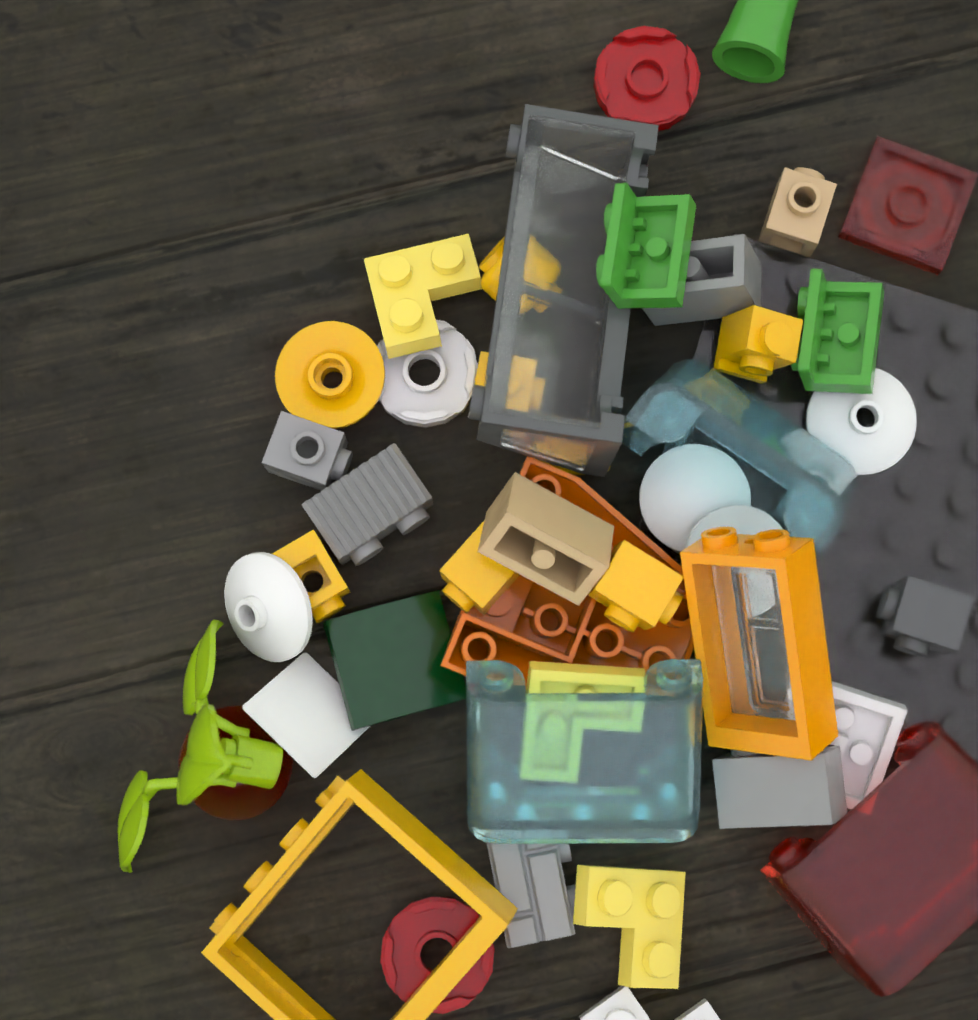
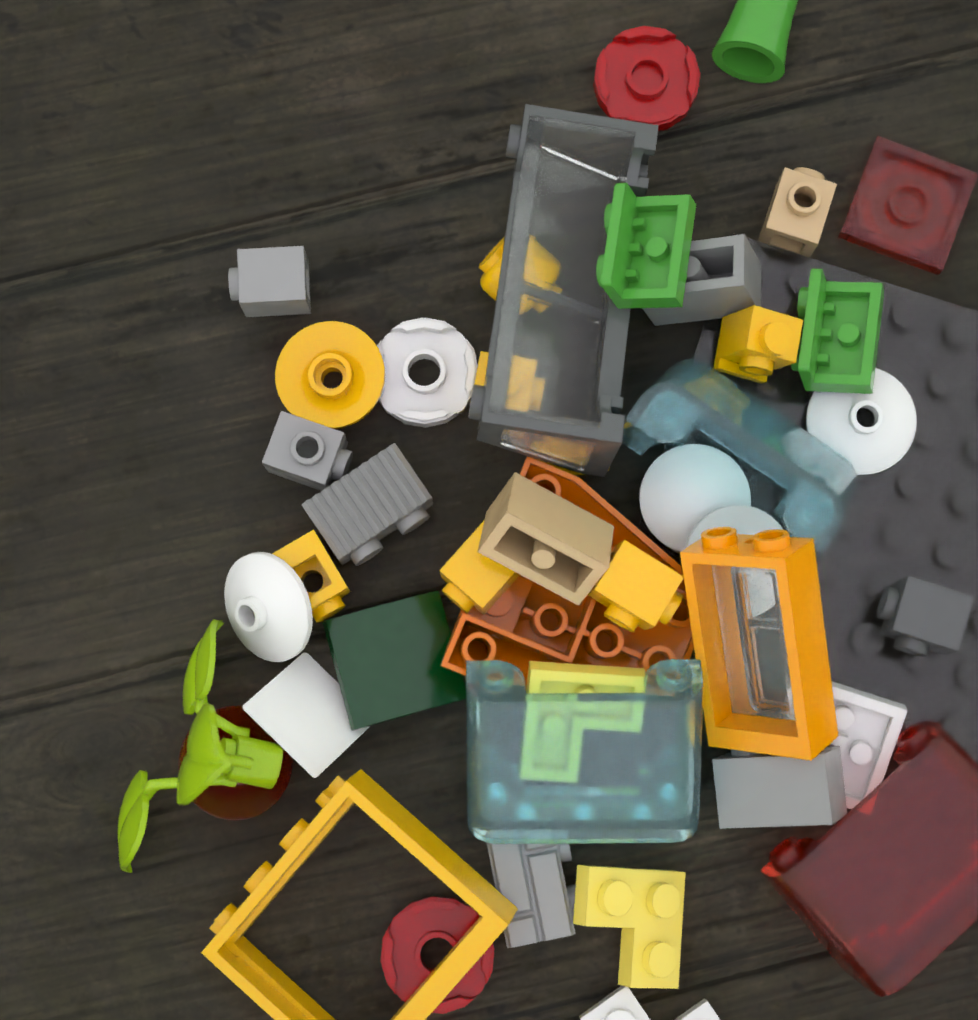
(271, 281): none -> light grey brick
(407, 283): light yellow plate -> none

